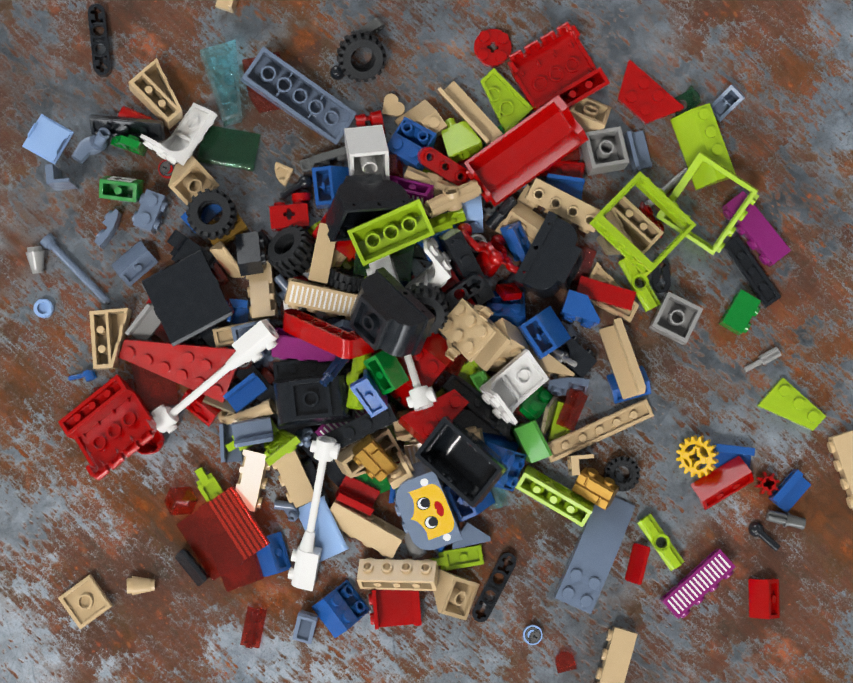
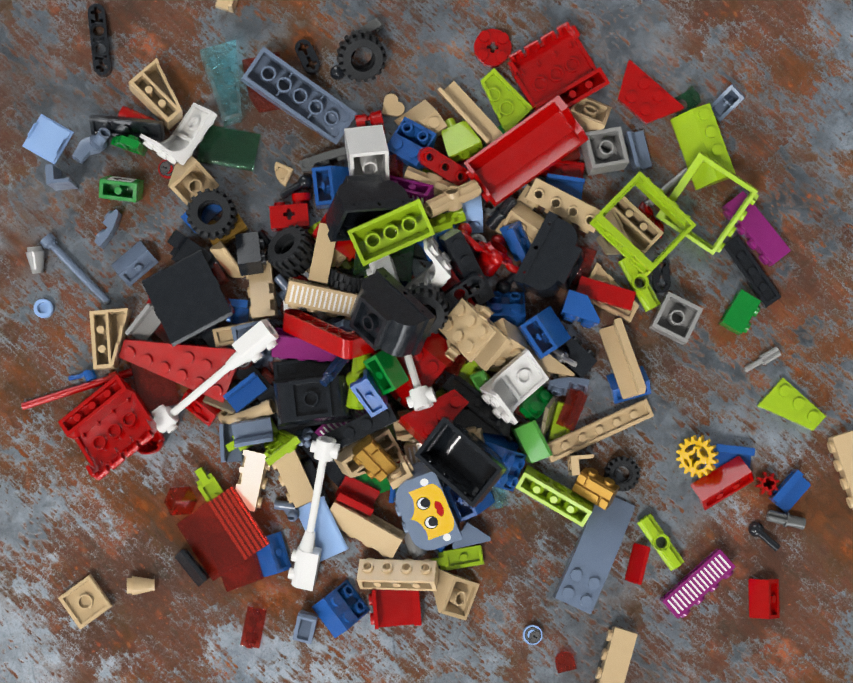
(75, 389): none -> red bar
(150, 211): sand blue brick -> none
(311, 55): none -> black beam
(496, 588): black beam -> none
(508, 291): red tile -> none

